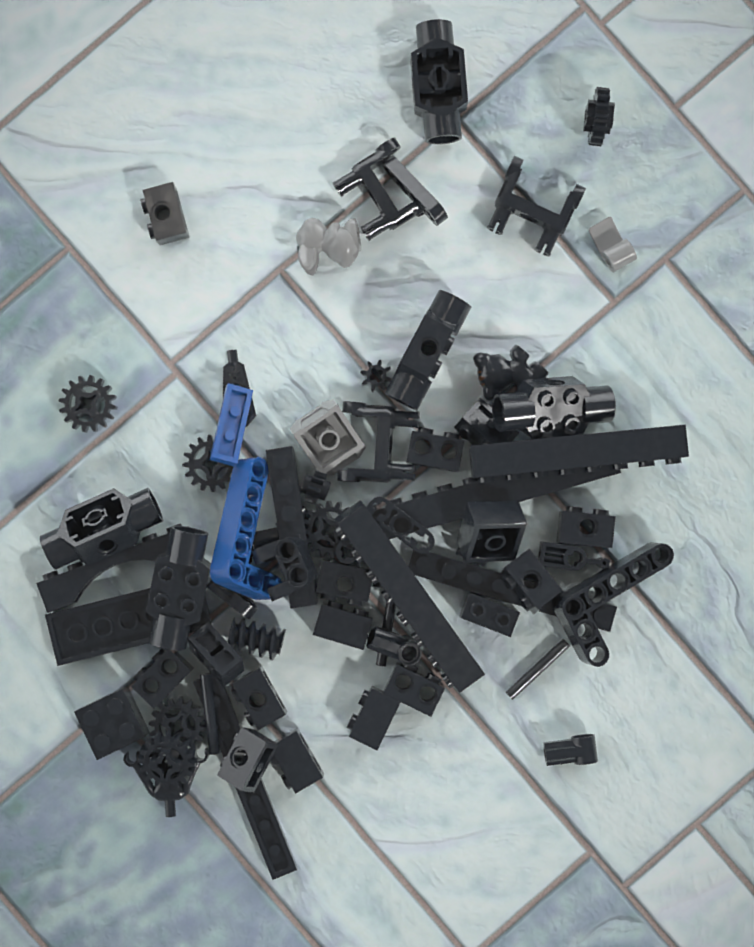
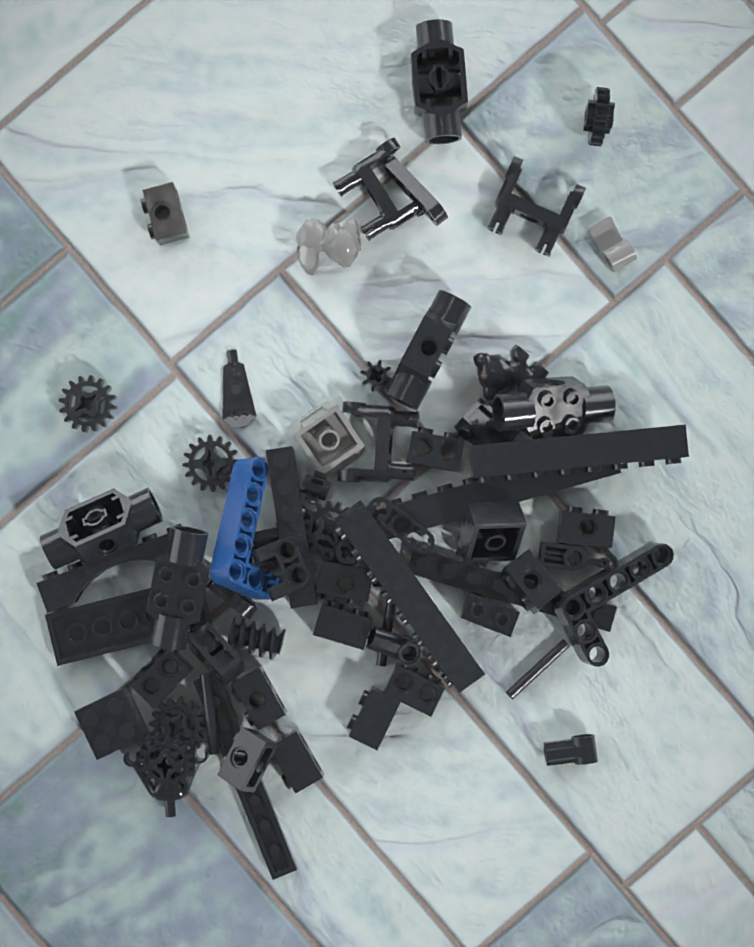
(231, 425): blue plate -> none

